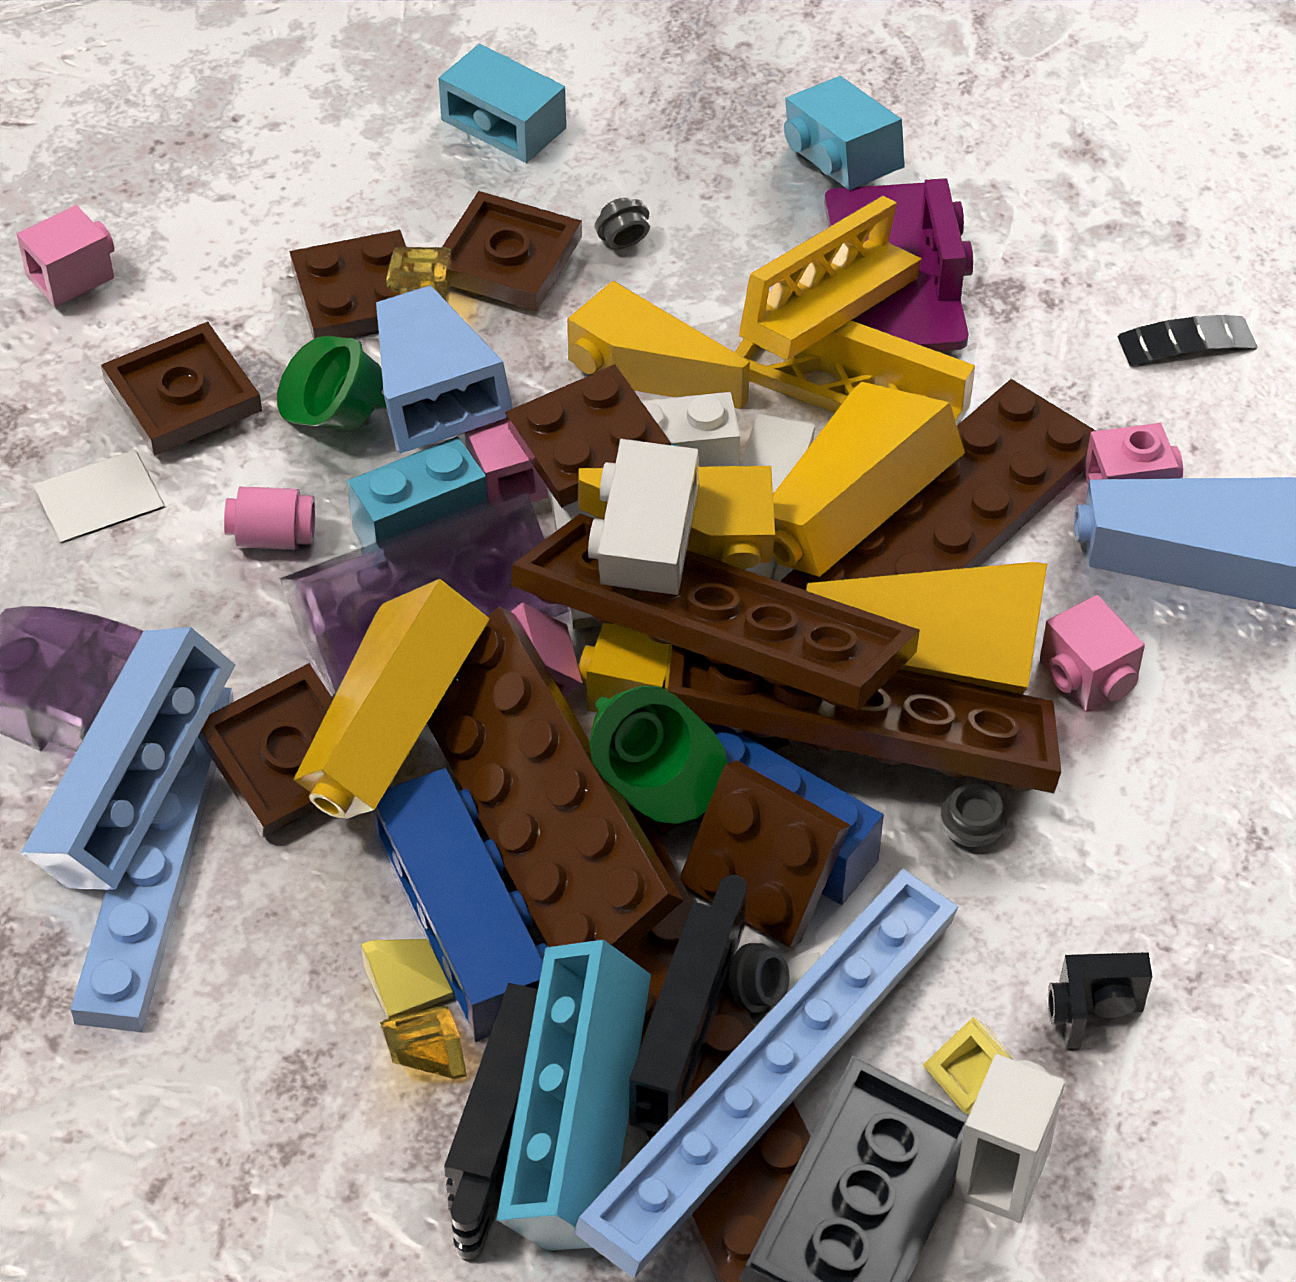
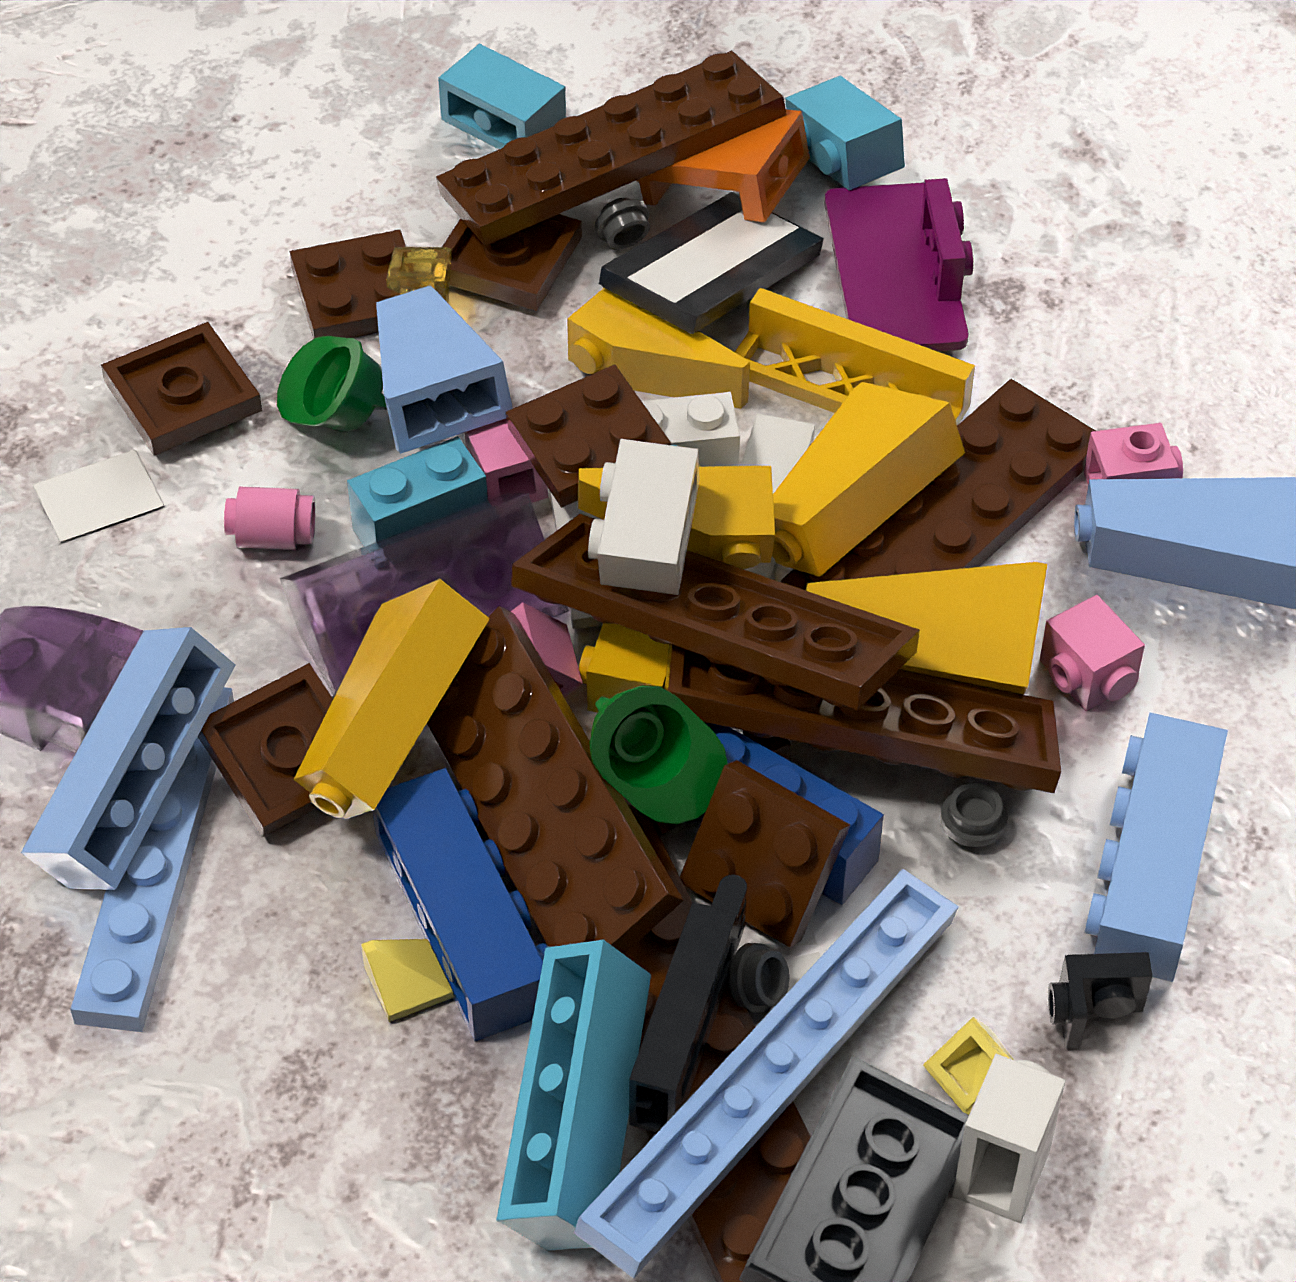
(66, 255): bright pink brick -> none
(425, 1042): clear yellow slope -> none
(485, 1129): black hinge -> none
(609, 146): none -> reddish brown plate
(709, 263): none -> black tile
(754, 164): none -> orange panel
(826, 281): yellow fence -> none
(1160, 841): none -> light blue brick
(1185, 336): black sticker -> none

